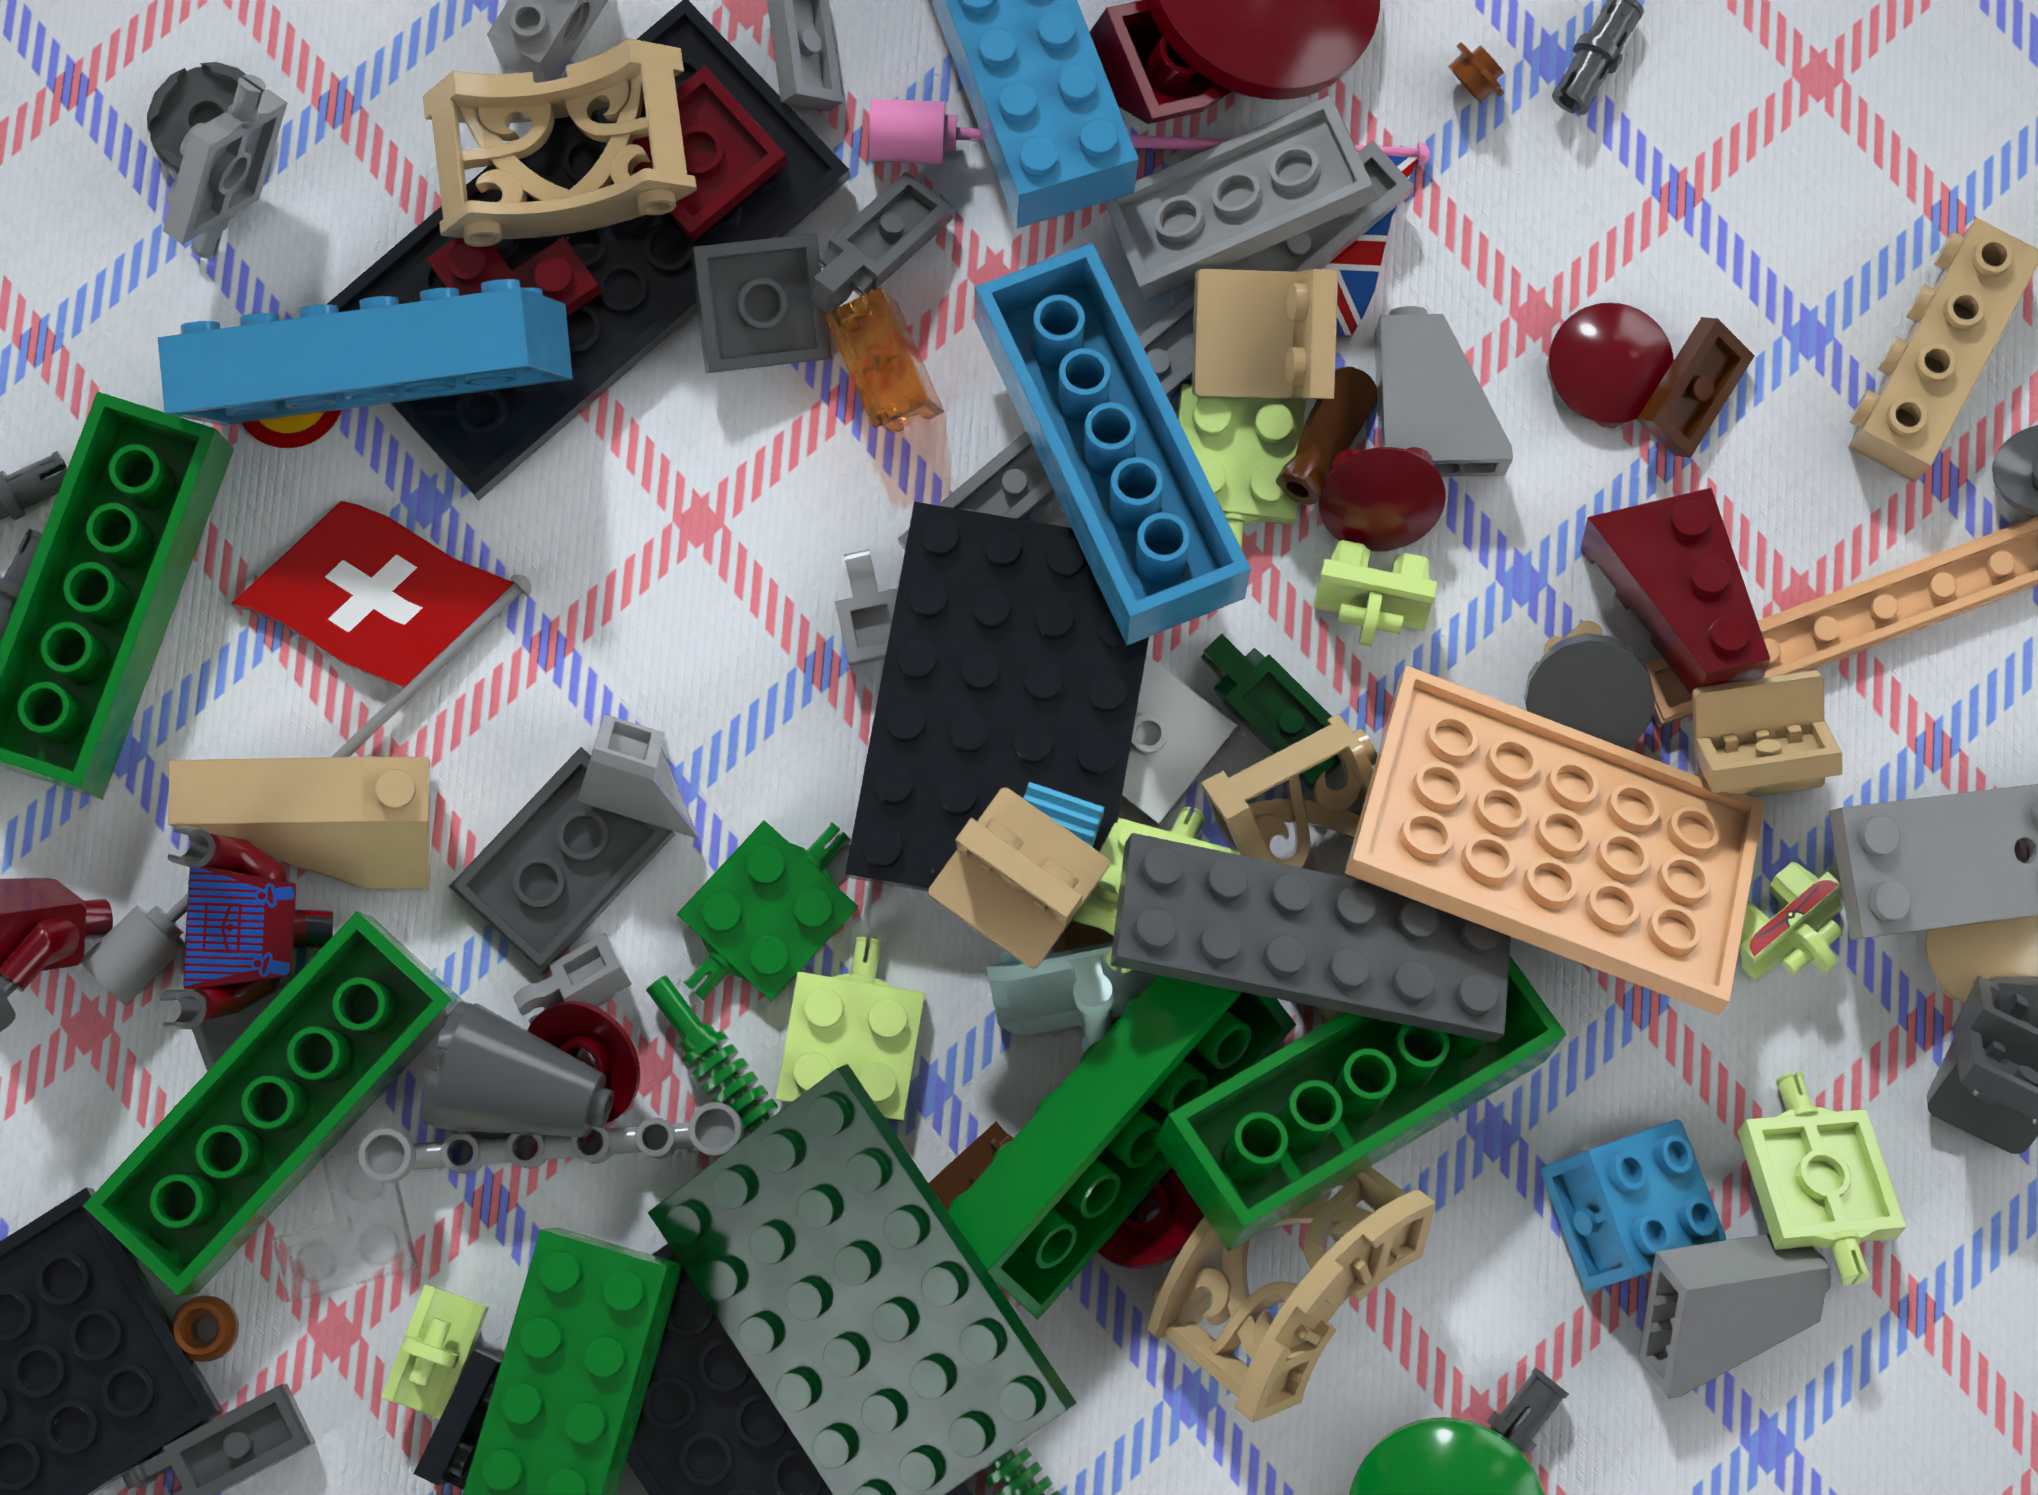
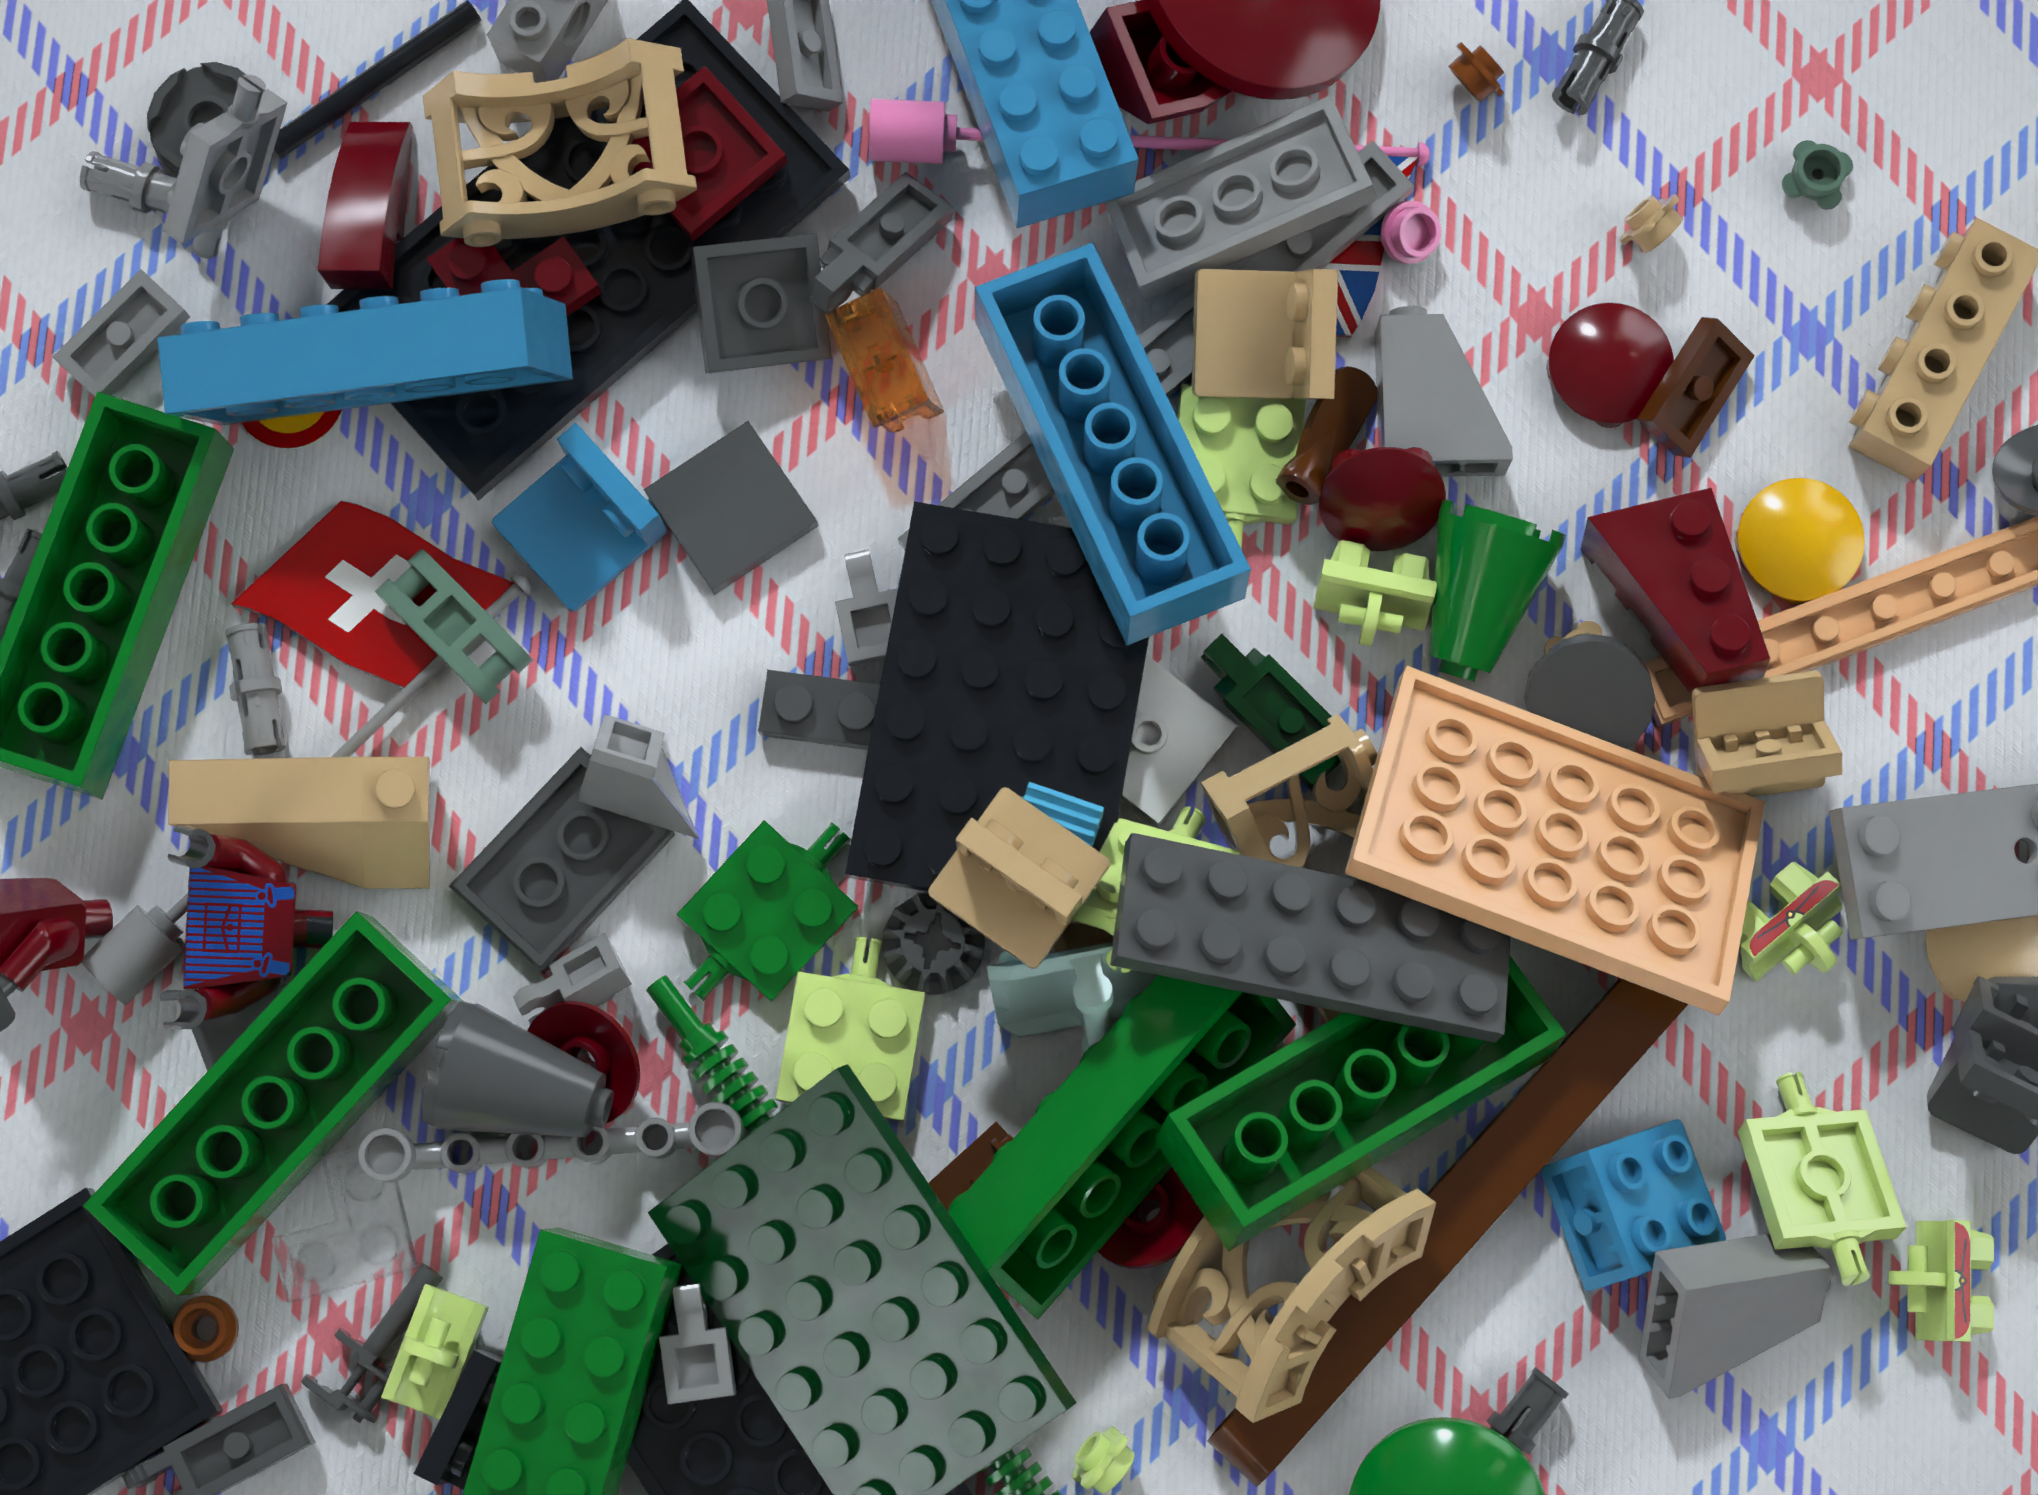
(121, 335): none -> light grey plate
(141, 186): none -> light grey pin
(255, 689): none -> light grey pin
(366, 206): none -> dark red slope
(375, 78): none -> black bar
(376, 1346): none -> dark grey piece
(453, 625): none -> sand green plate
(580, 522): none -> dark azure bracket
(697, 1358): none -> light grey plate
(731, 507): none -> dark grey tile
(818, 709): none -> dark grey hinge
(906, 959): none -> dark grey gear
(1103, 1460): none -> yellowish green plate
(1410, 232): none -> bright pink plate
(1467, 1205): none -> reddish brown beam
(1485, 582): none -> green cone
(1652, 222): none -> tan plate
(1800, 539): none -> yellow dish
(1821, 157): none -> sand green plate
(1941, 1281): none -> yellowish green hips

